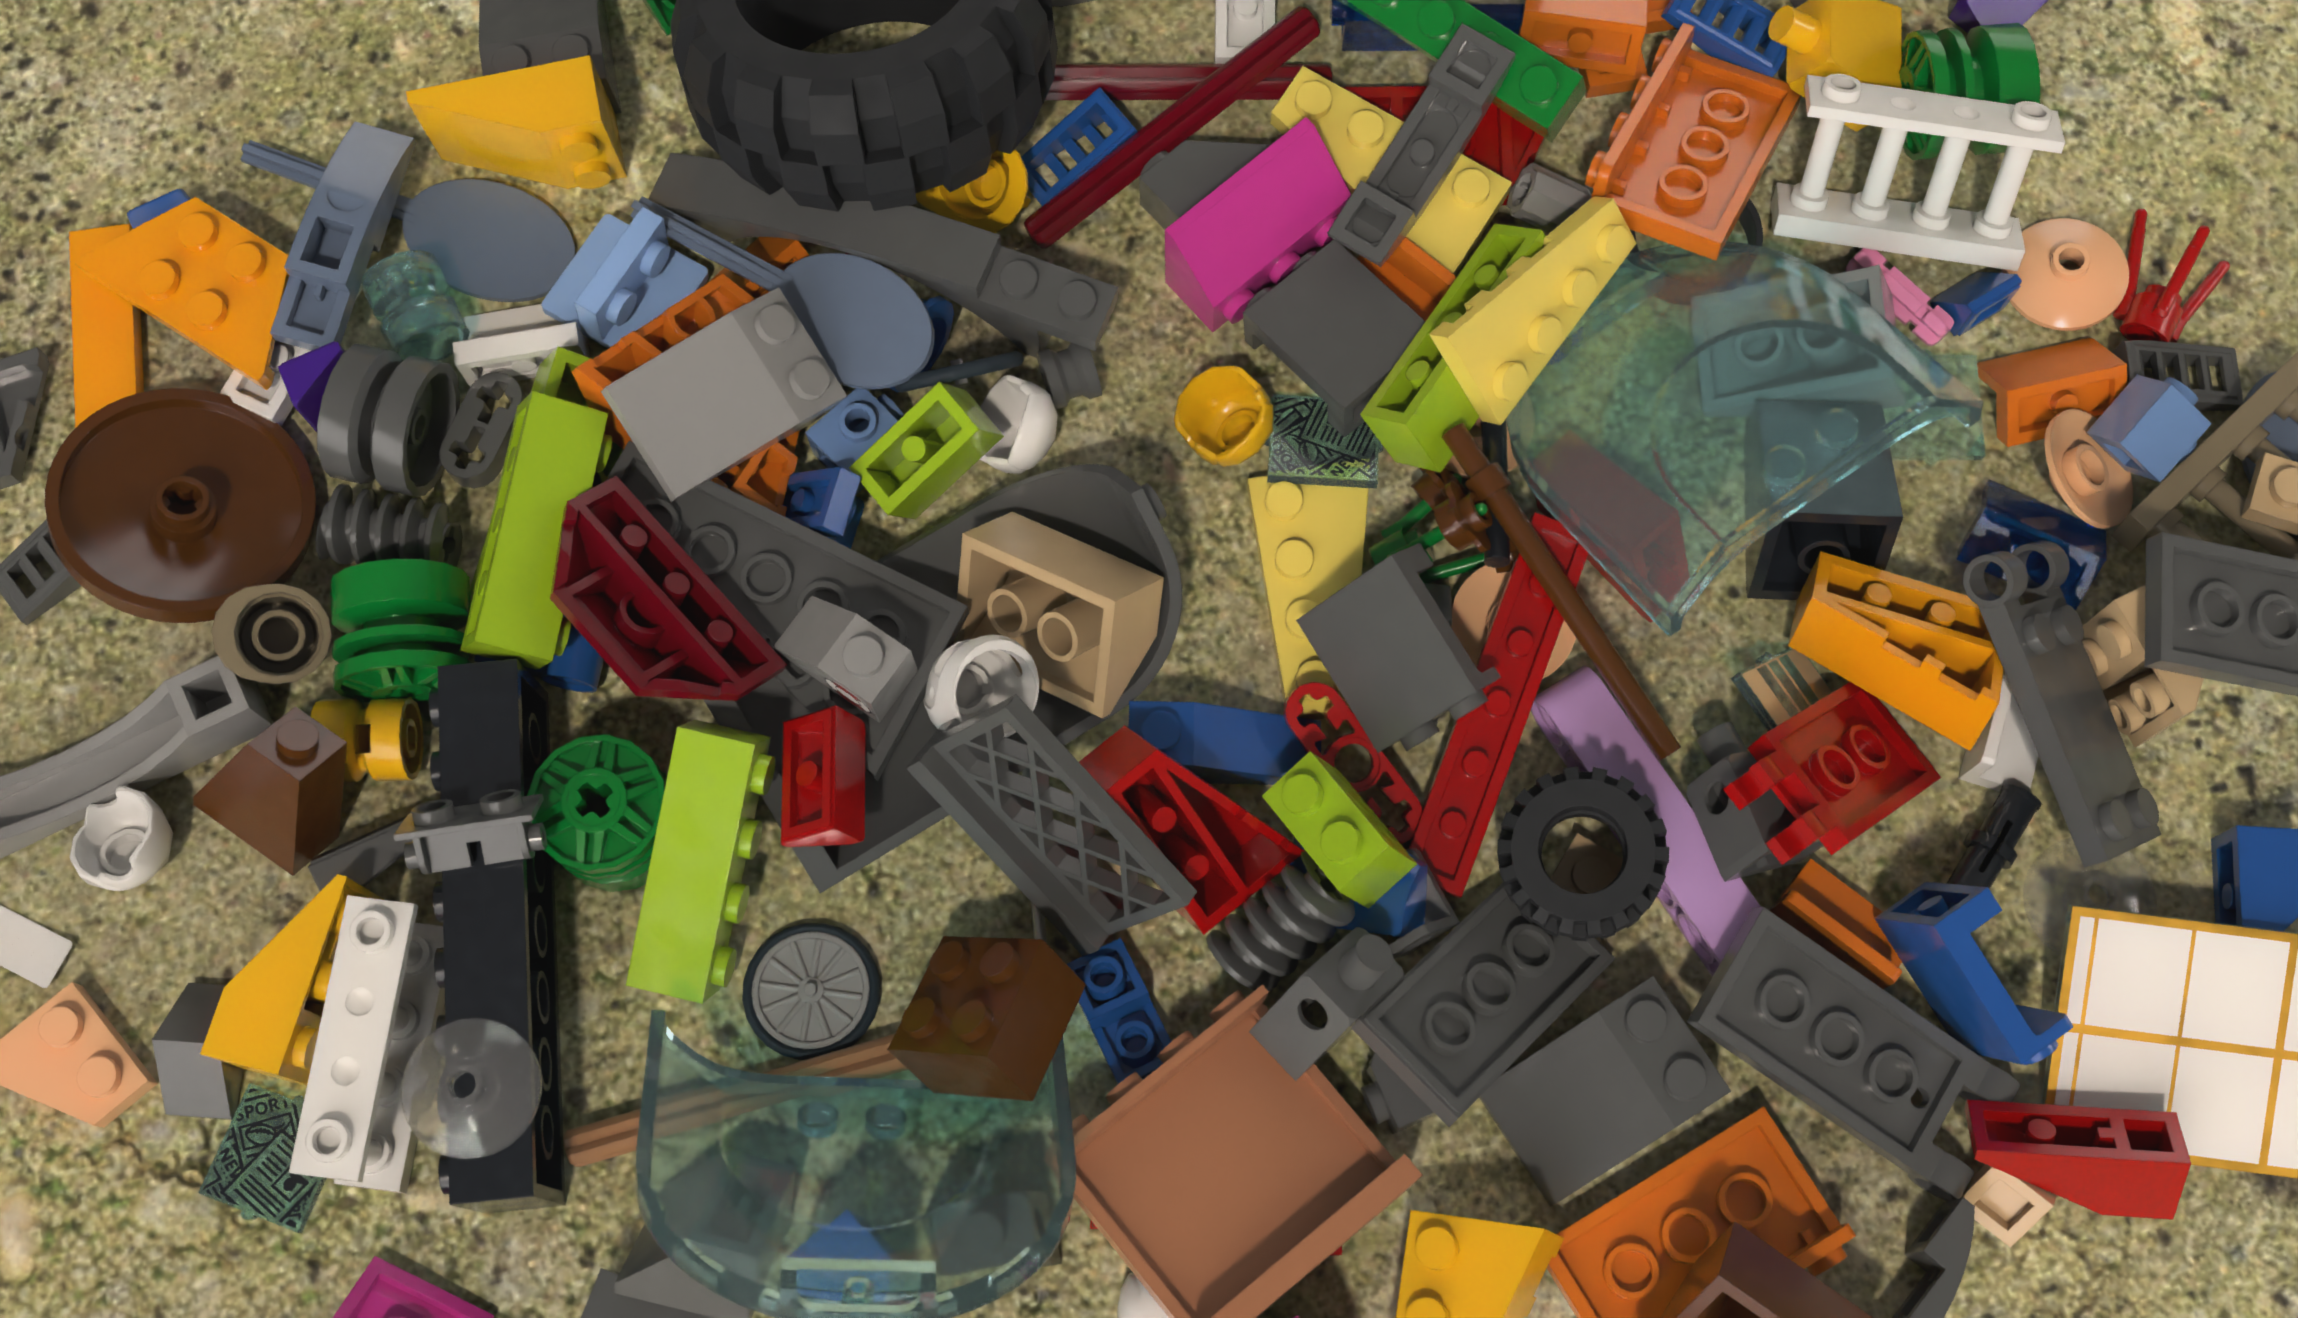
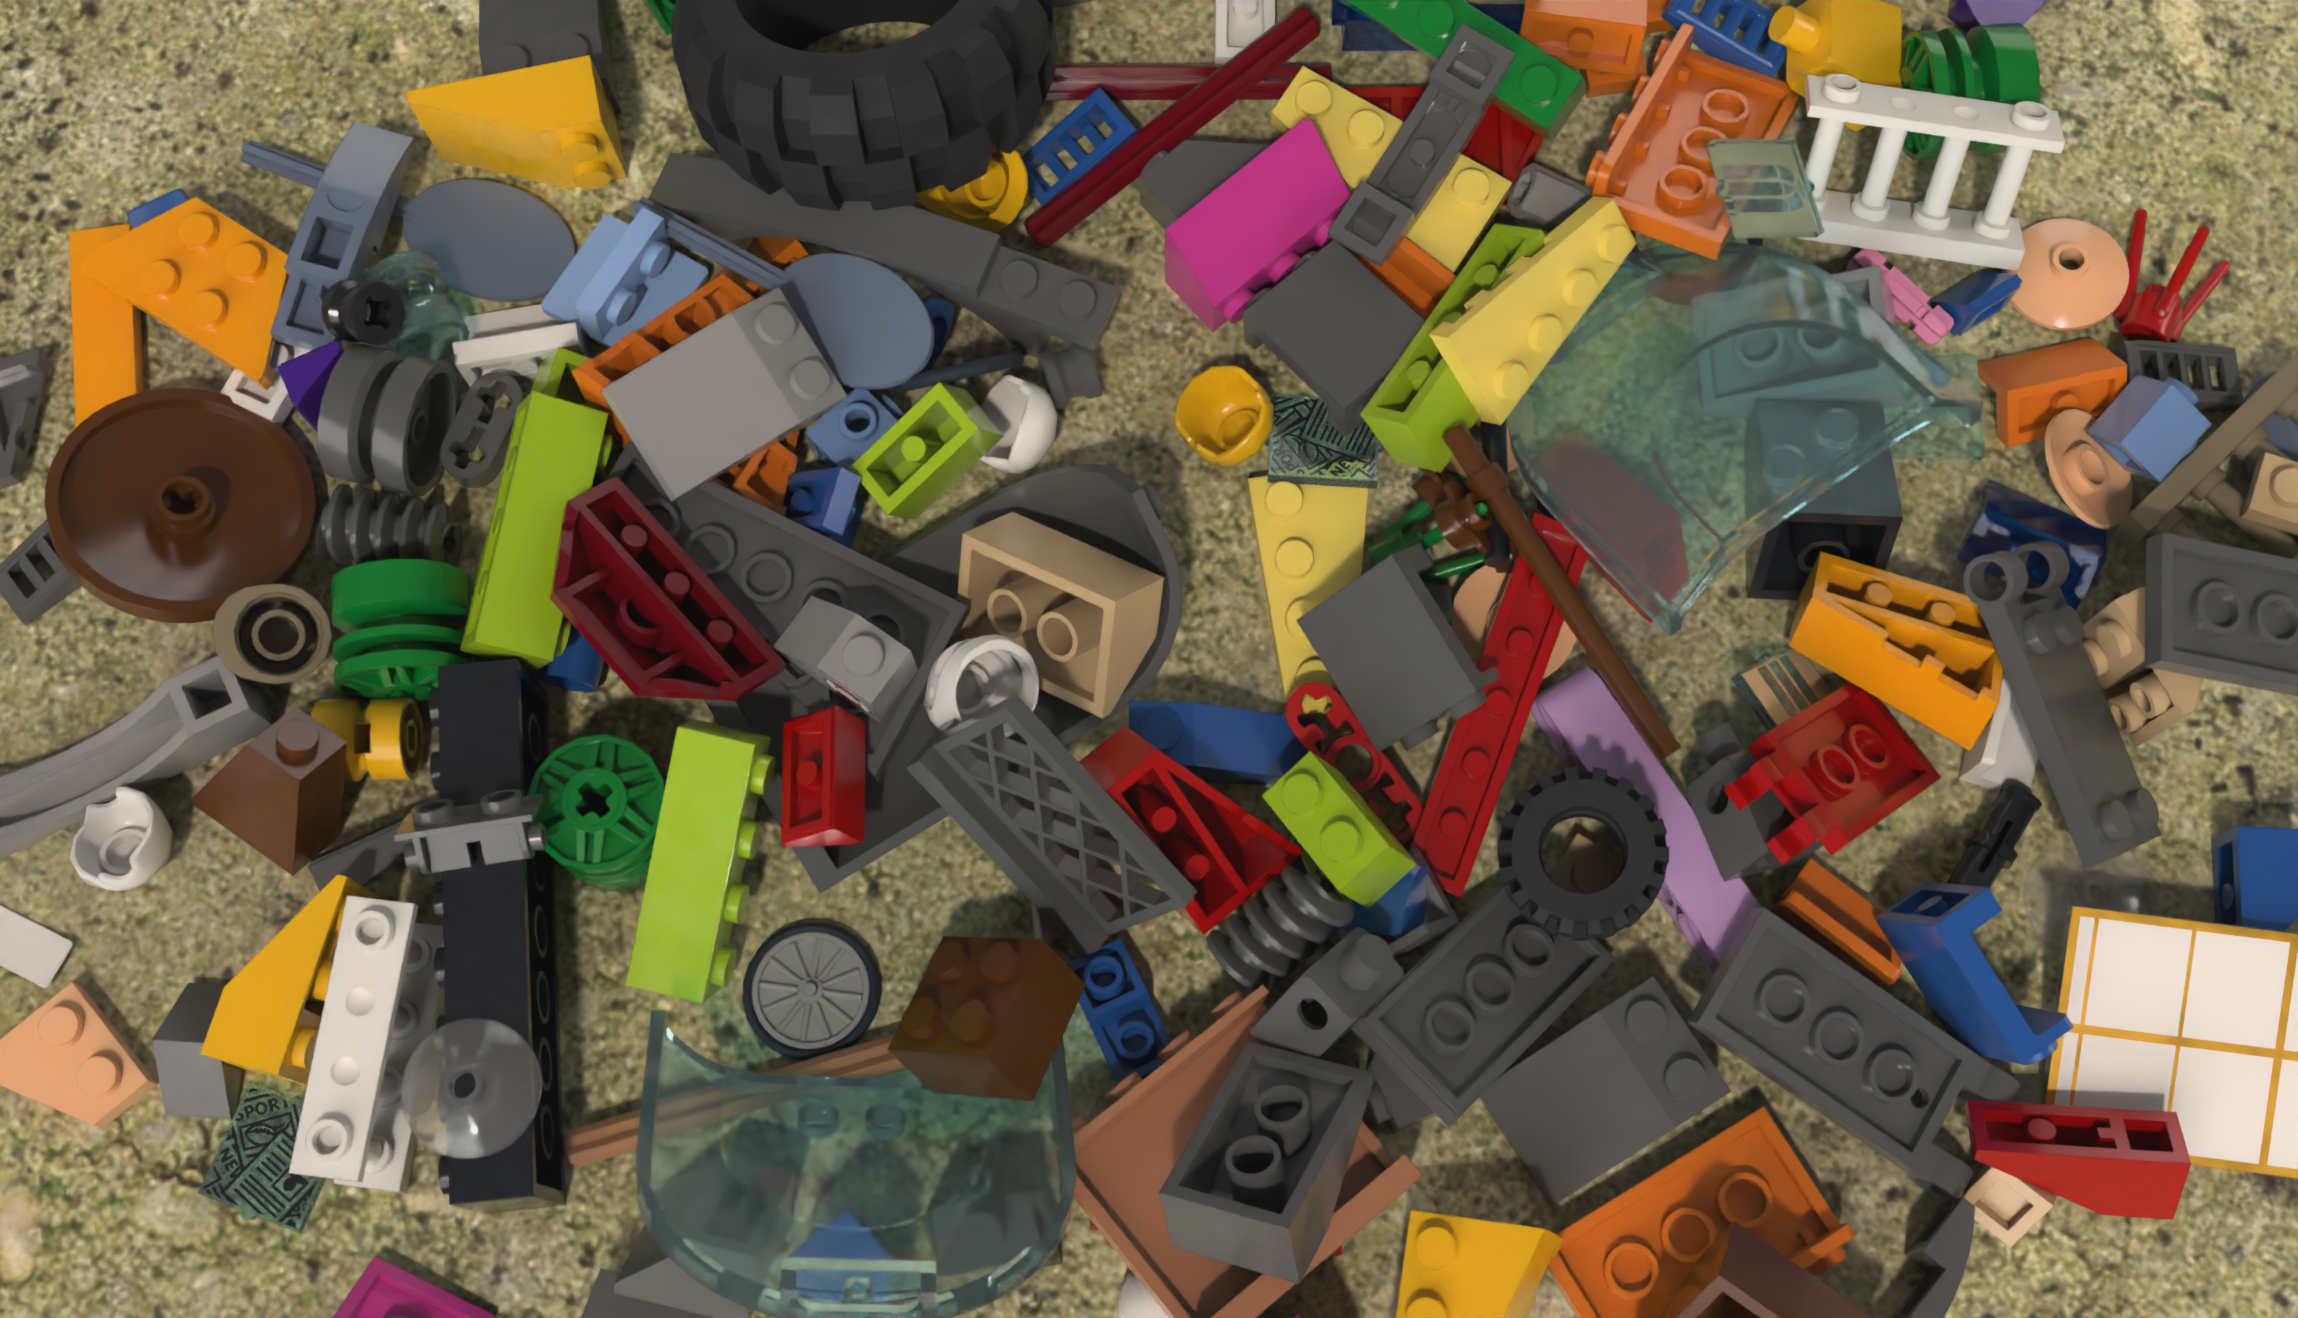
(346, 311): none -> black wheel
(1267, 1162): none -> dark grey slope
(1764, 188): none -> clear light blue piece

